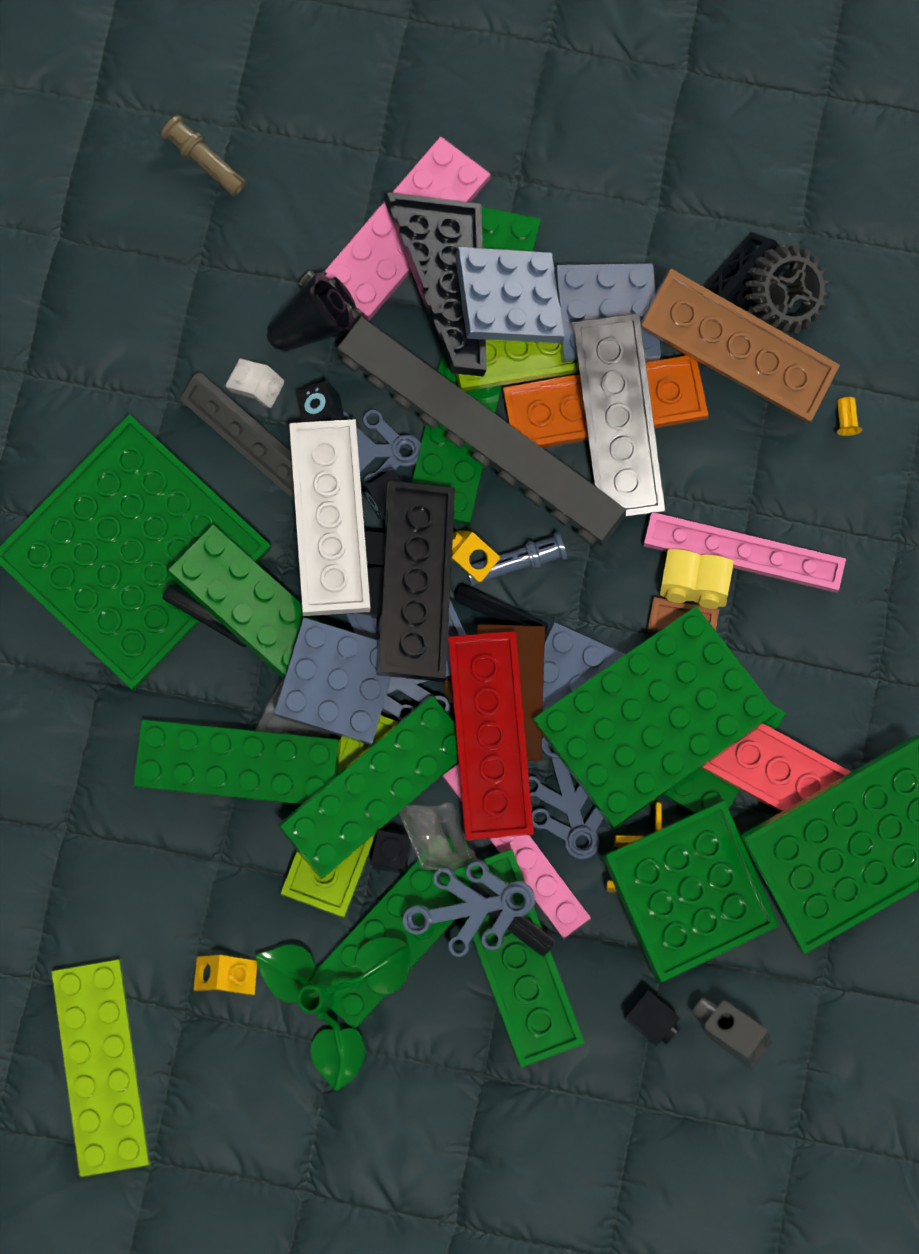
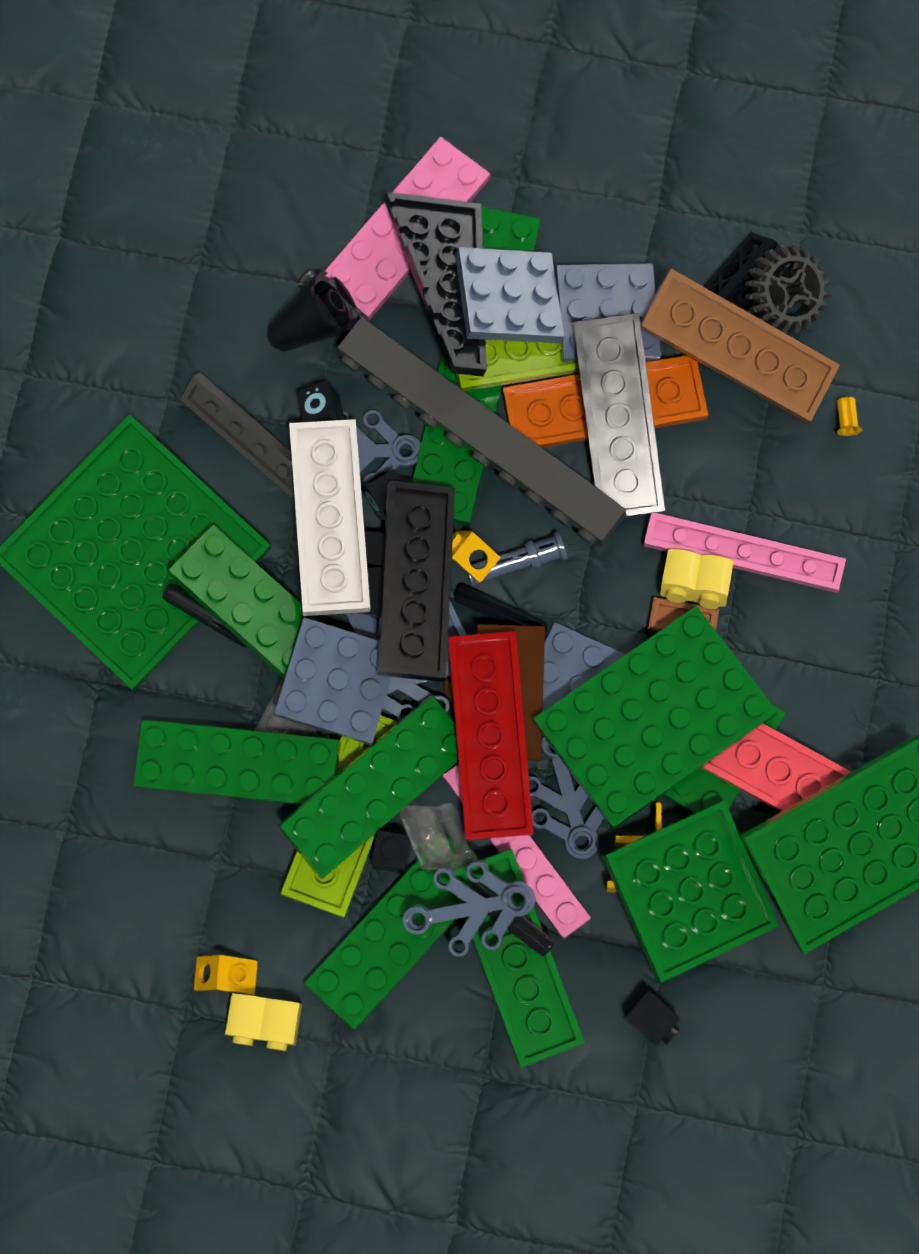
(100, 1068): lime plate -> none
(193, 147): dark tan pin -> none
(255, 381): white bracket -> none
(263, 1020): none -> light yellow brick
(287, 974): green plant -> none
(746, 1038): dark grey torso -> none

